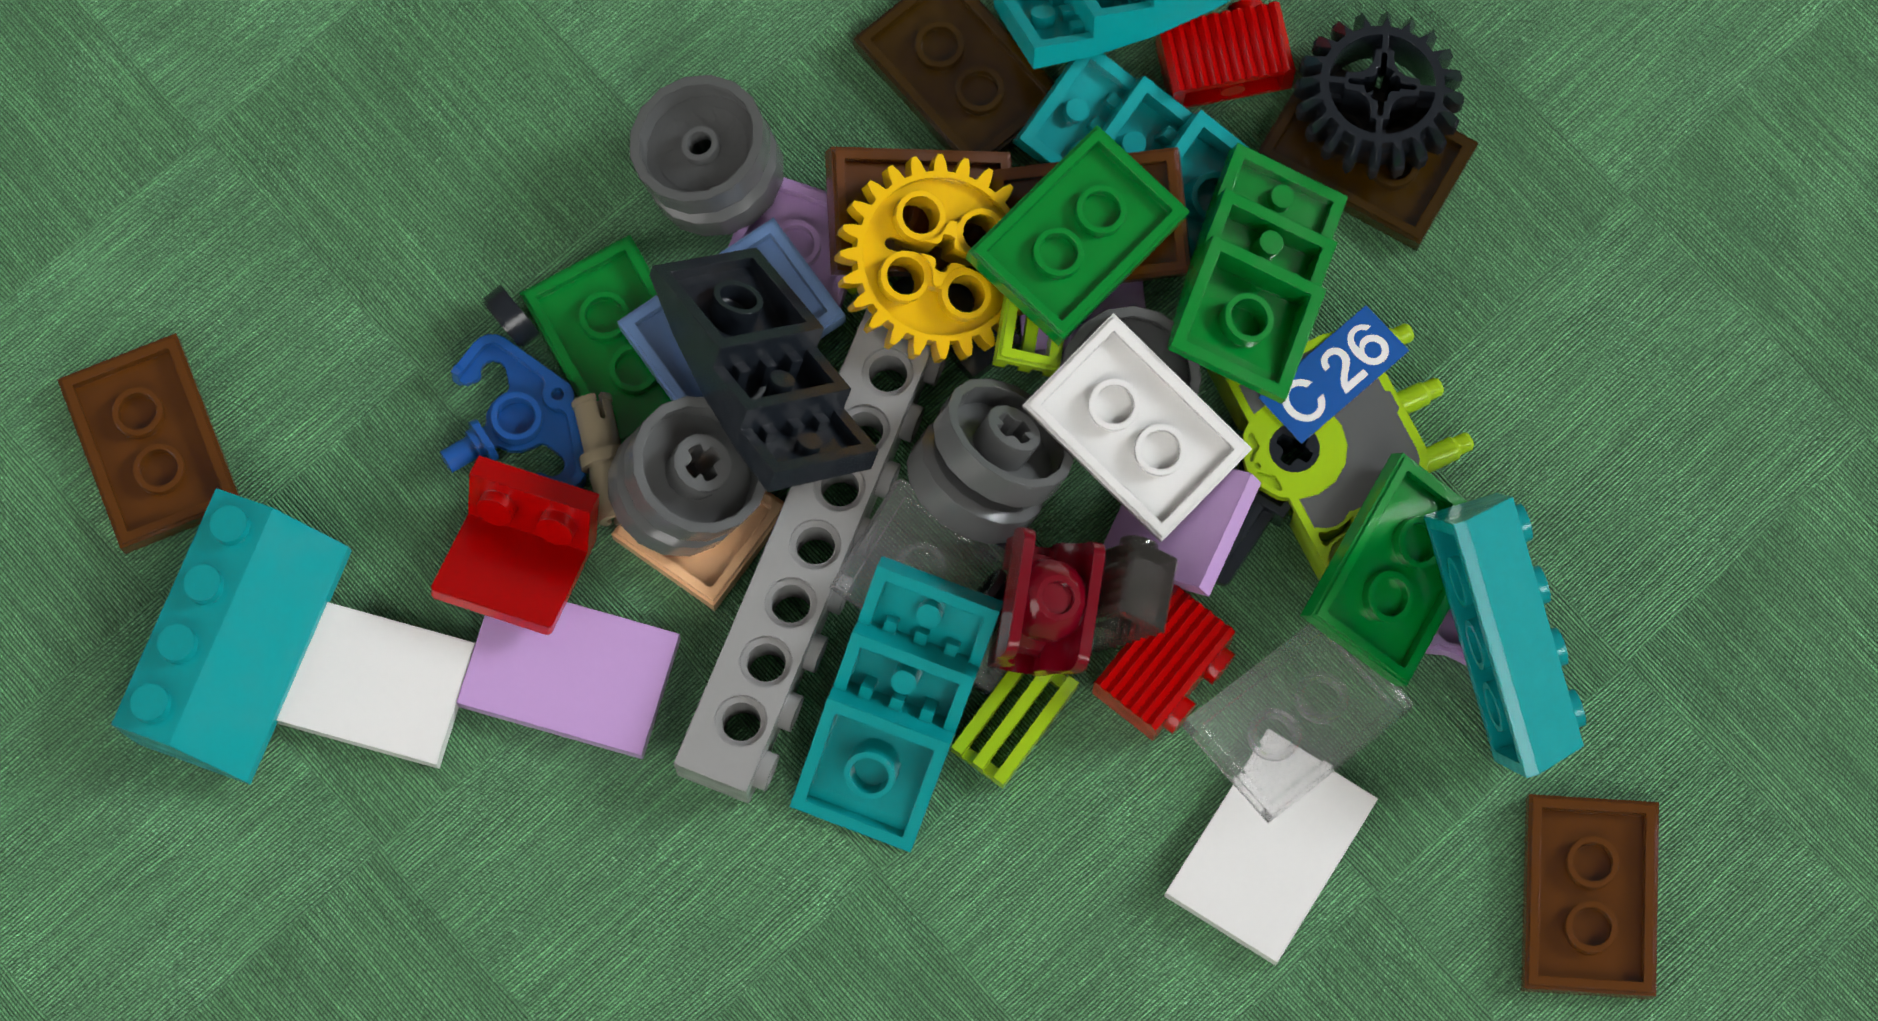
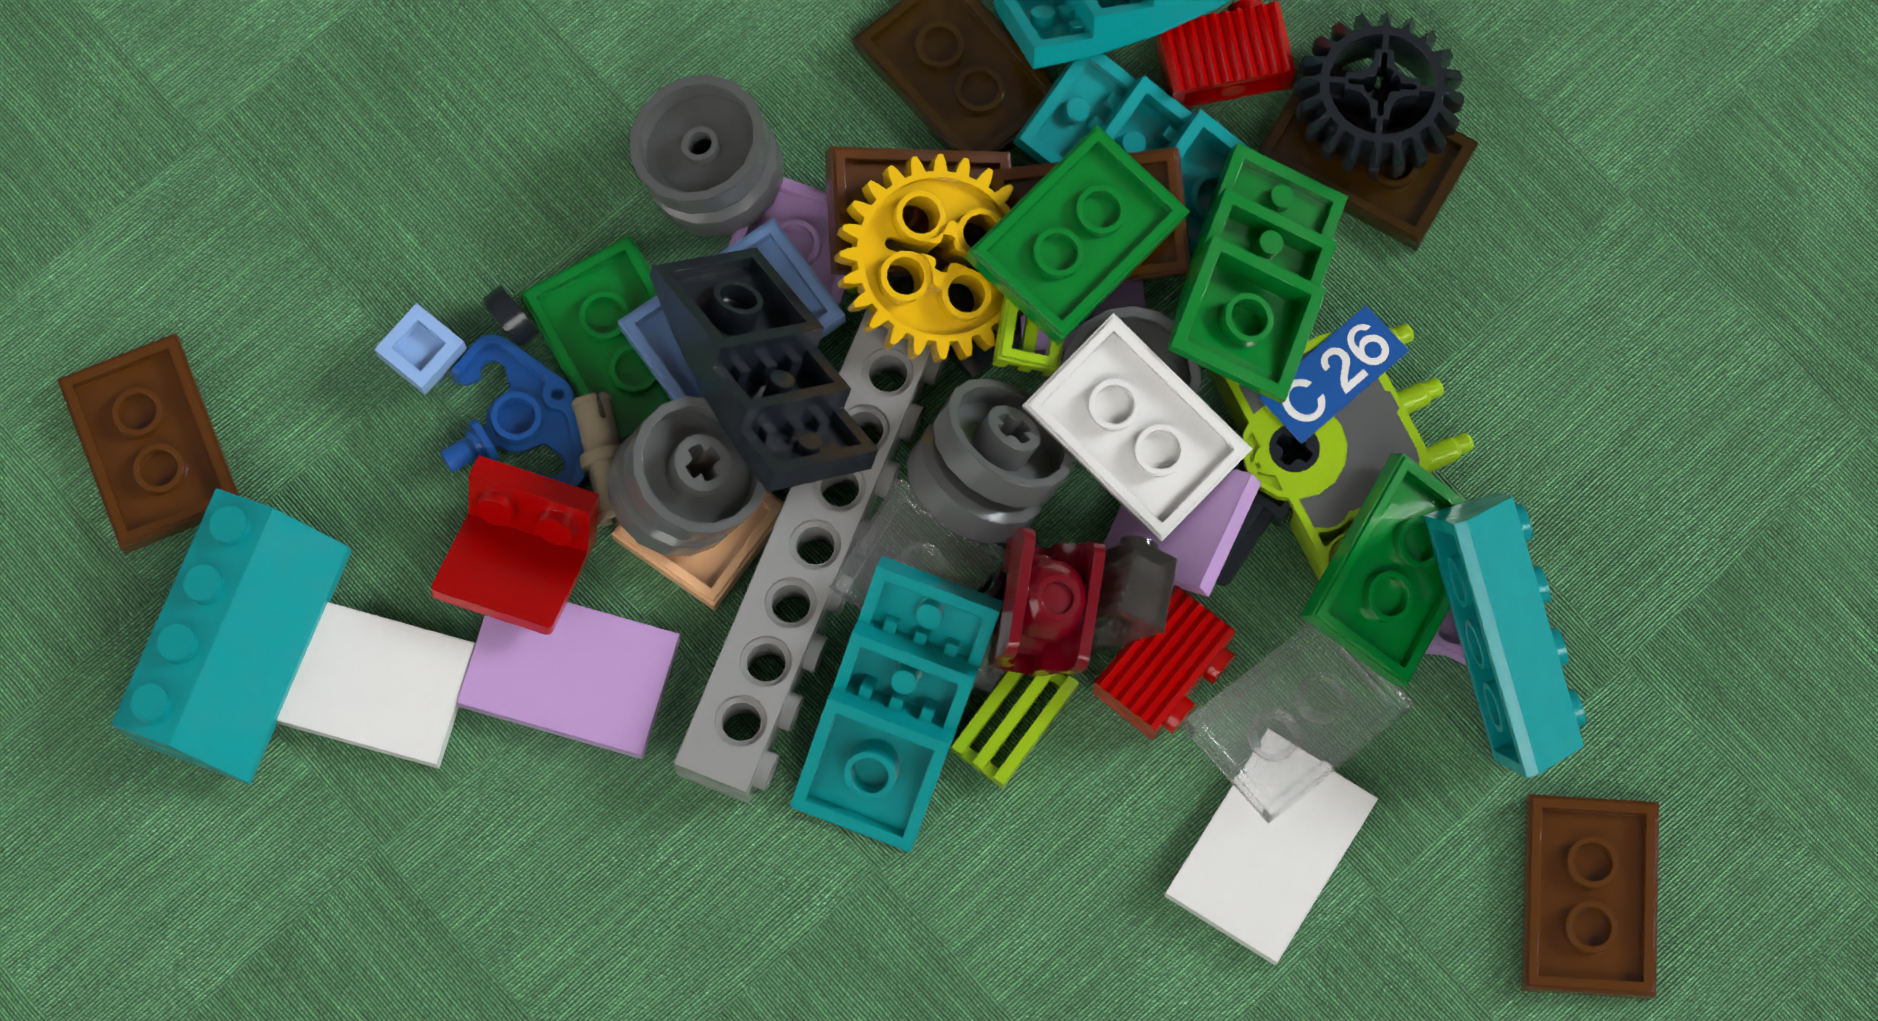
(421, 349): none -> light blue tile

